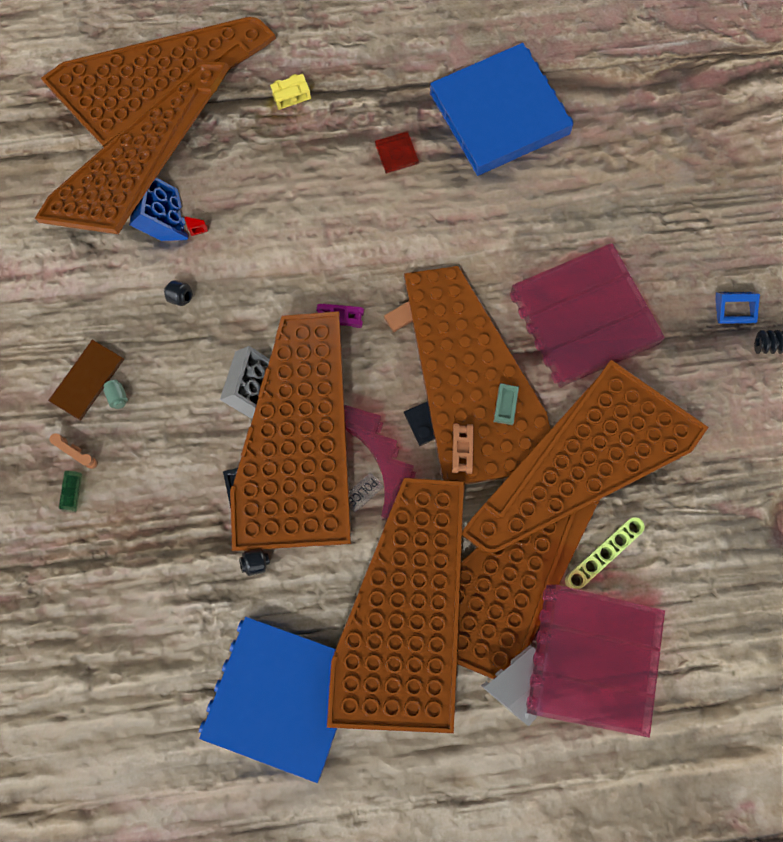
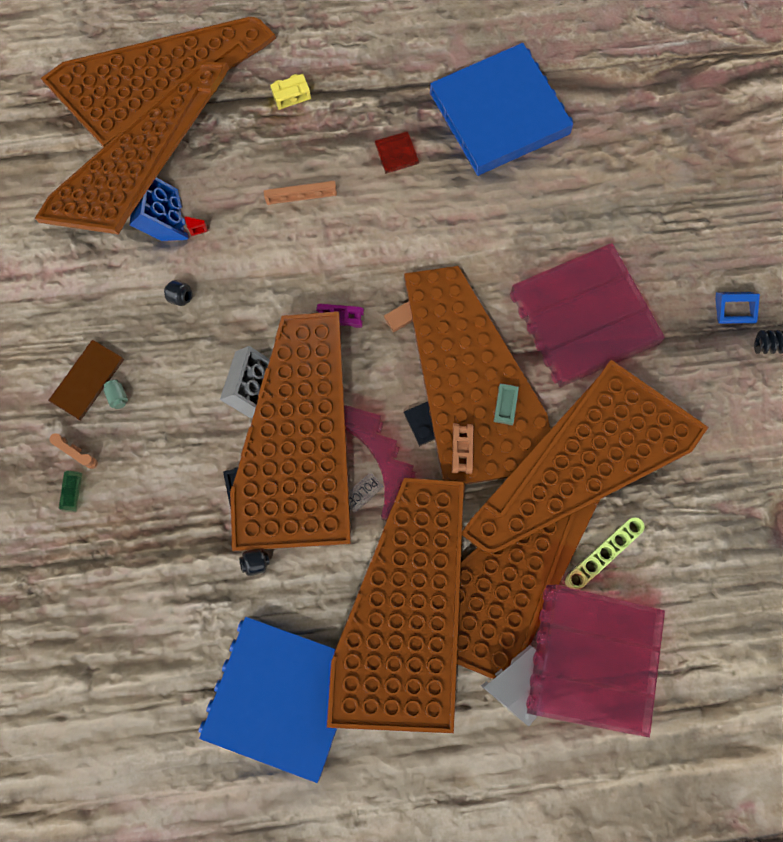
(300, 192): none -> nougat tile

